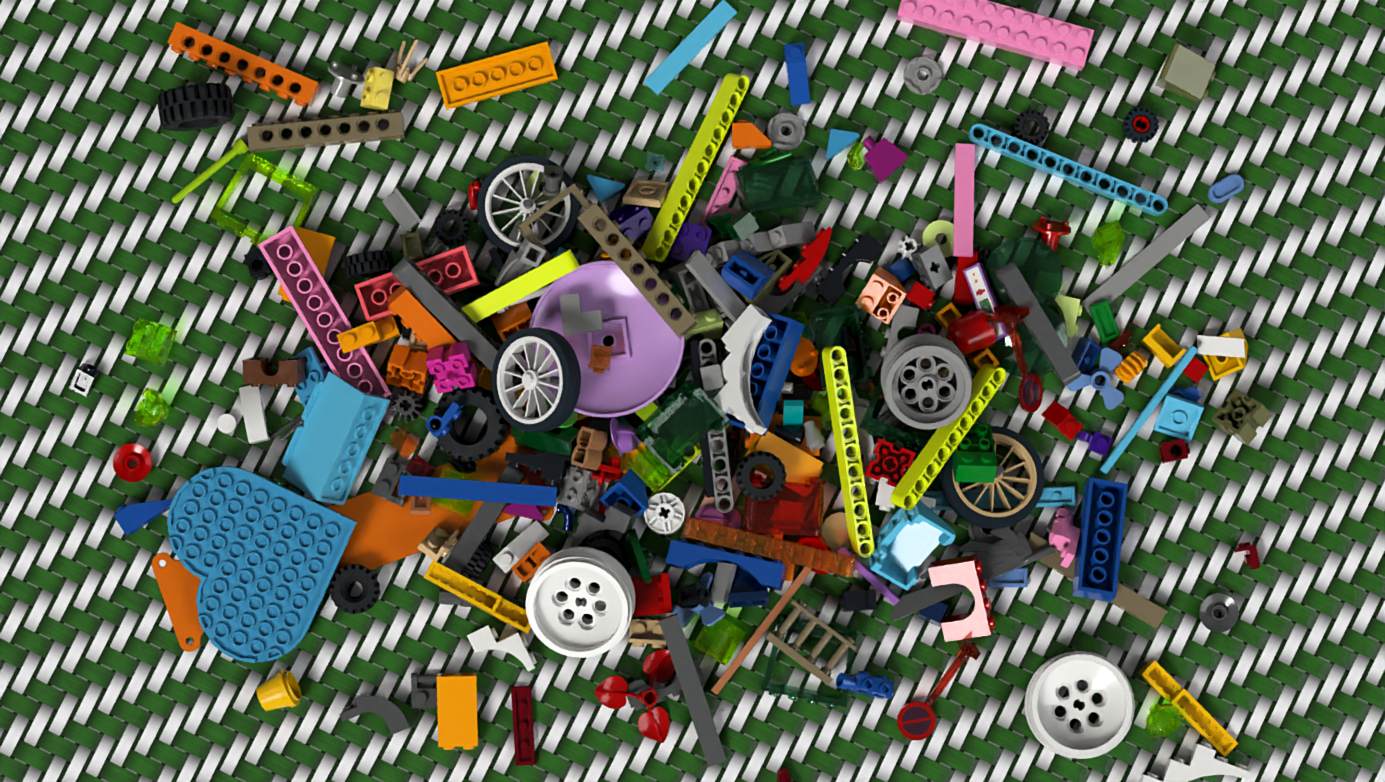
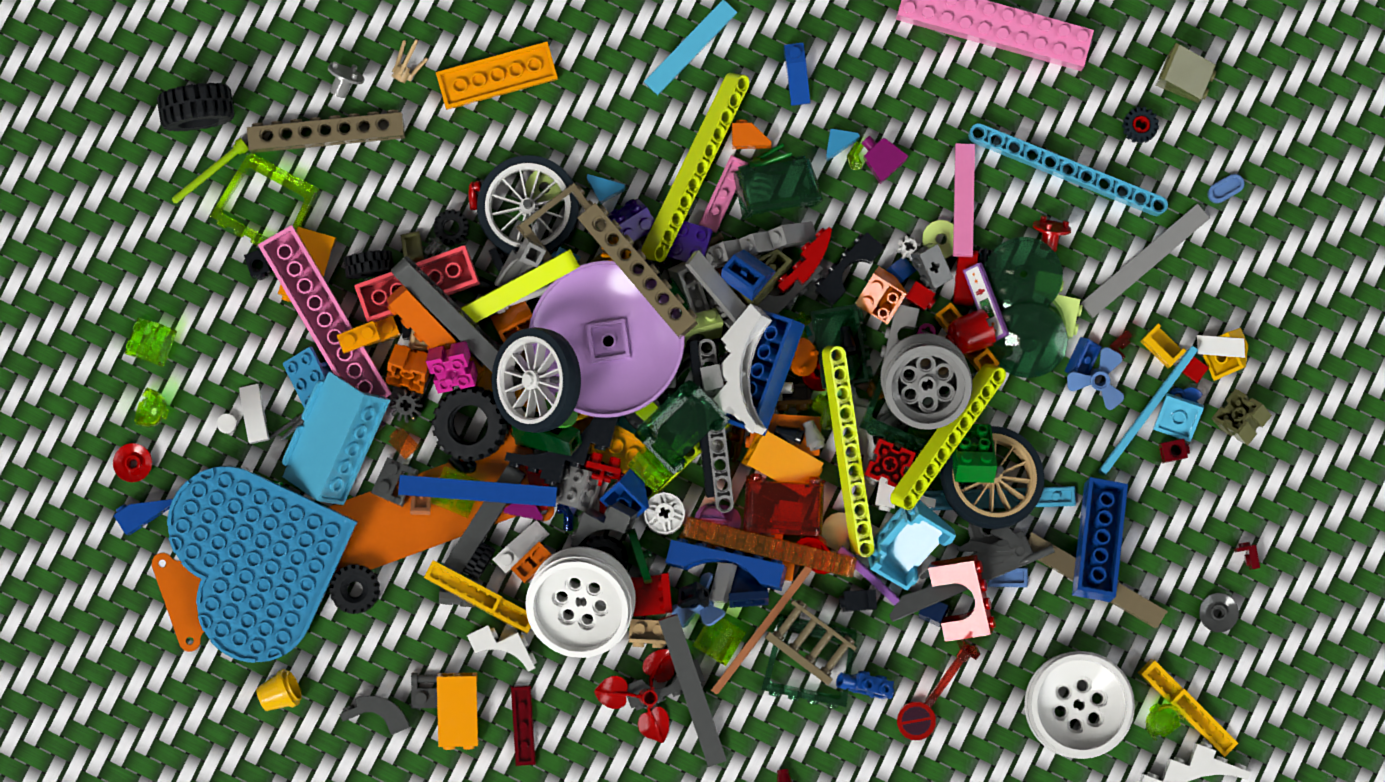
(84, 379): bracket -> none
(183, 33): orange brick -> none
(257, 372): reddish brown arch -> none
(377, 88): light yellow brick -> none
(401, 210): light grey panel -> none
(419, 467): dark red bracket -> none
(438, 543): tan bracket -> none
(452, 413): blue plate -> none
(552, 179): dark grey piece -> none
(575, 320): light grey tile -> none
(589, 448): medium nougat brick -> none
(600, 358): clear orange bracket -> none
(623, 437): medium lavender piece -> none
(647, 193): tan tile -> none
(656, 167): clear light blue plate -> none
(731, 221): dark green arch -> none
(775, 485): black tyre -> none
(783, 142): light grey tile -> none
(793, 413): teal tile -> none
(919, 86): light grey tile -> none
(1030, 388): clear red piece -> none
(1031, 116): black tyre -> none
(1038, 324): dark grey beam -> none
(1062, 420): red slope -> none
(1063, 535): bright pink plate -> none
(1097, 442): dark purple plate -> none
(1104, 320): green tile -> none
(1108, 241): clear neon green slope -> none
(1131, 367): light orange gear -> none

